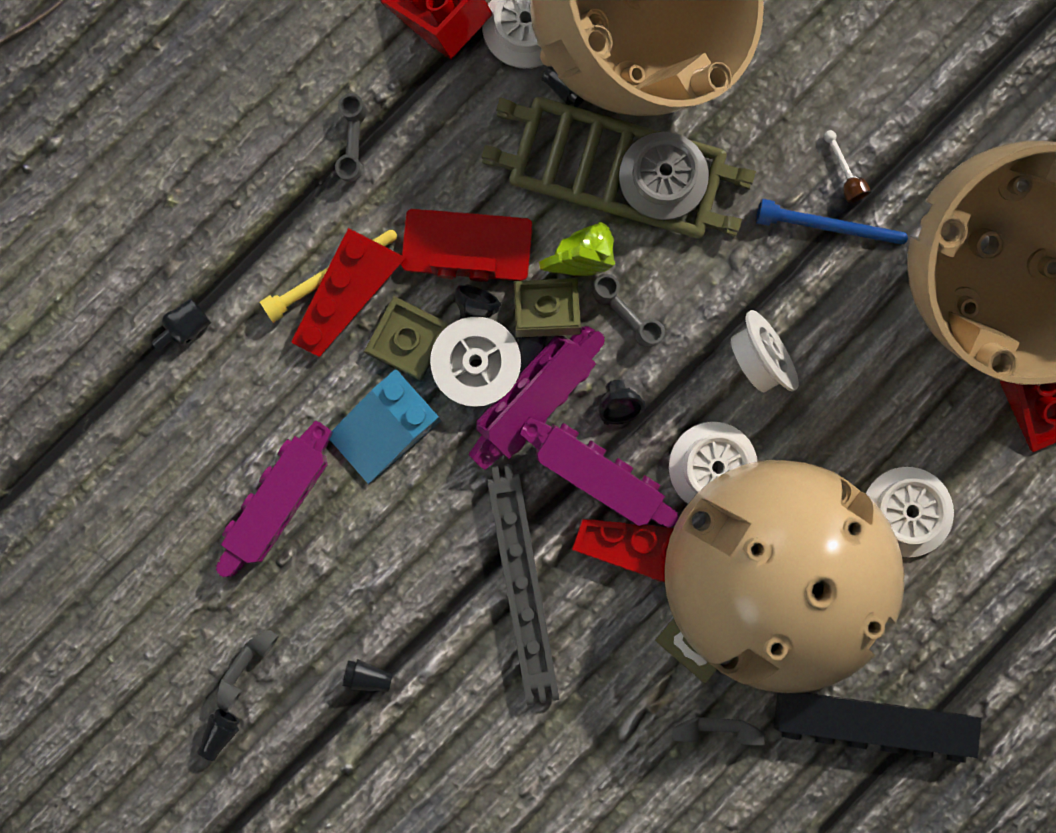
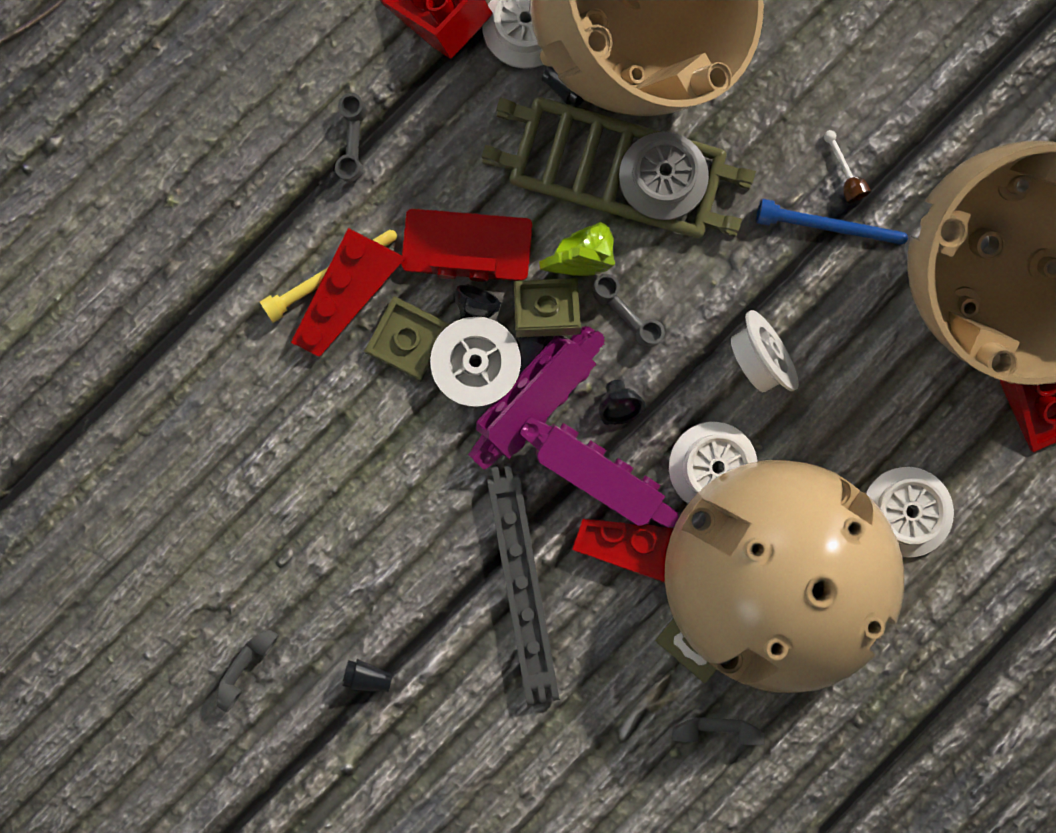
(182, 325): black piece -> none
(218, 732): black cone -> none
(276, 500): magenta hinge -> none
(383, 426): dark azure slope -> none
(878, 724): black brick -> none

